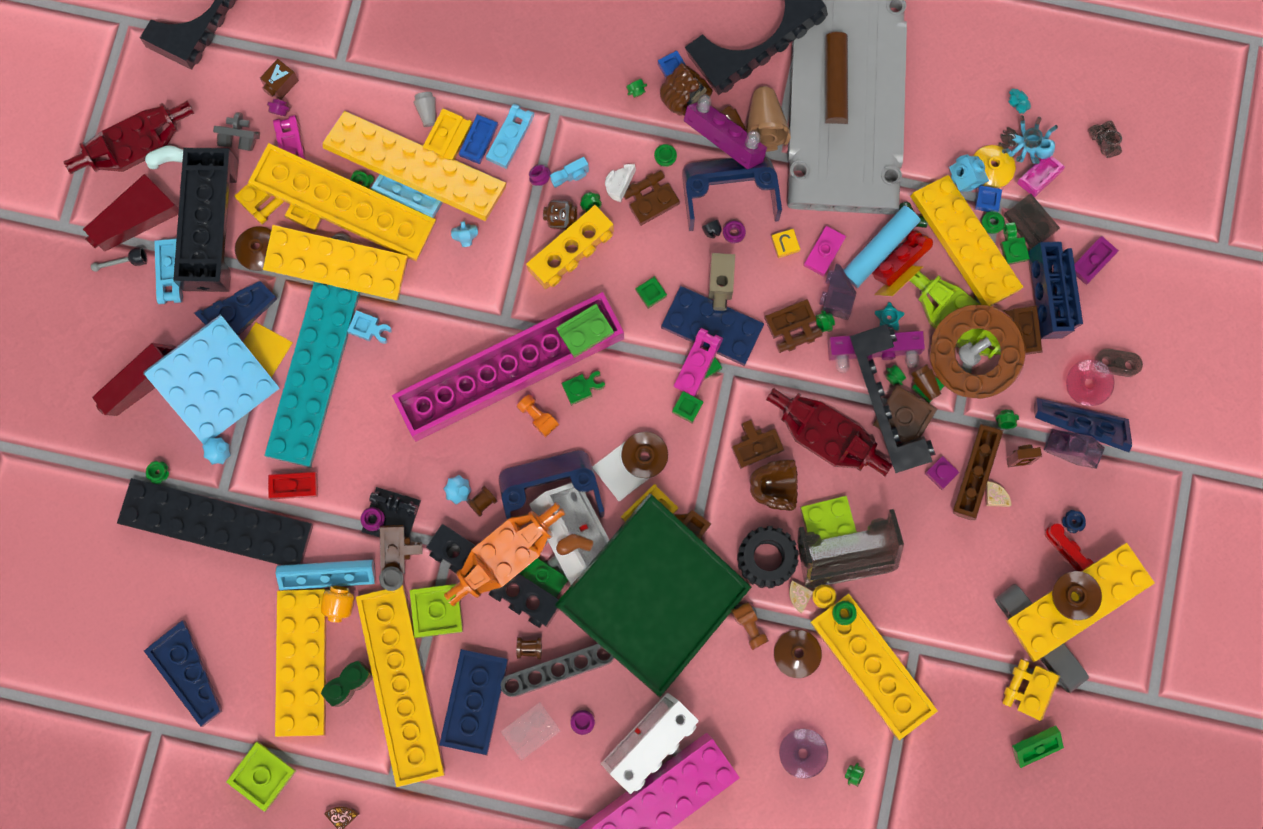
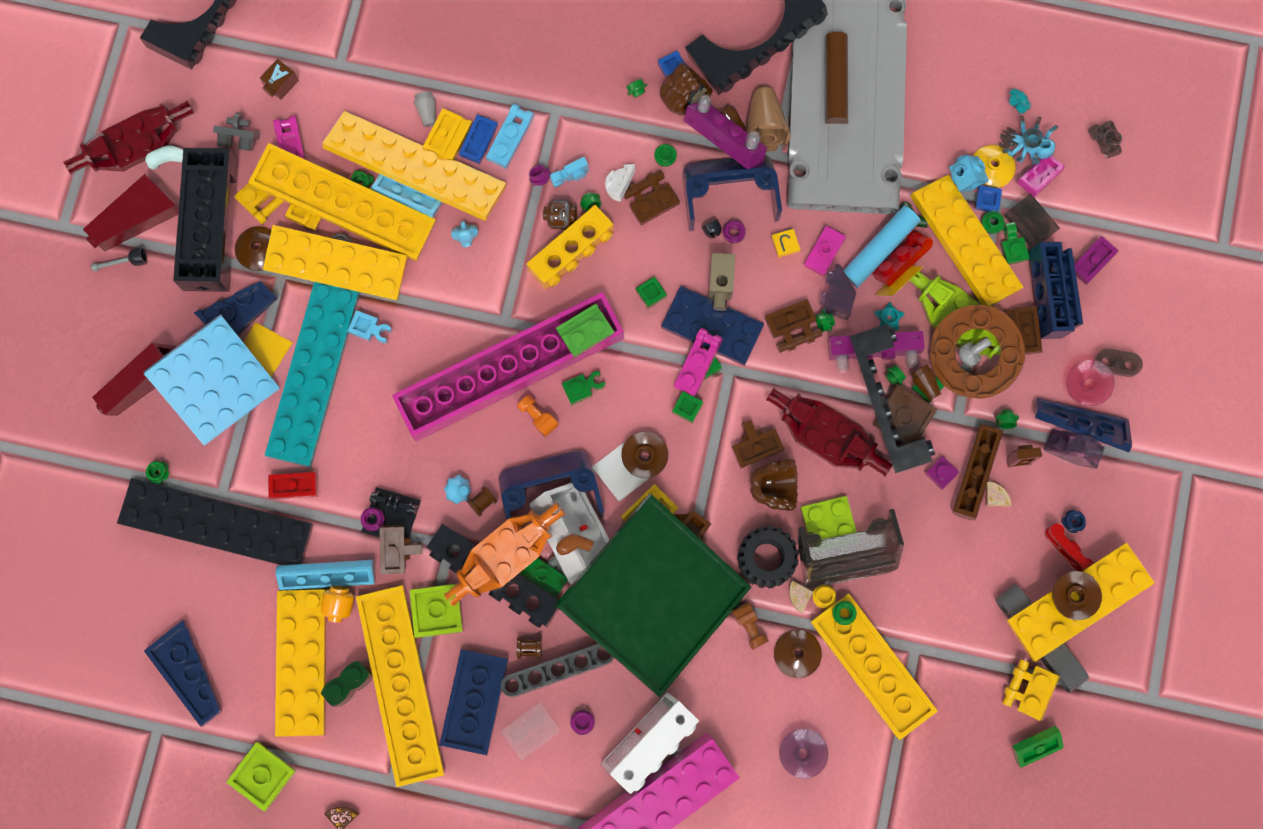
(164, 272): medium azure plate -> none
(216, 450): medium azure piece -> none
(278, 107): magenta plate -> none
(391, 578): dark grey plate -> none
(855, 774): green plate -> none

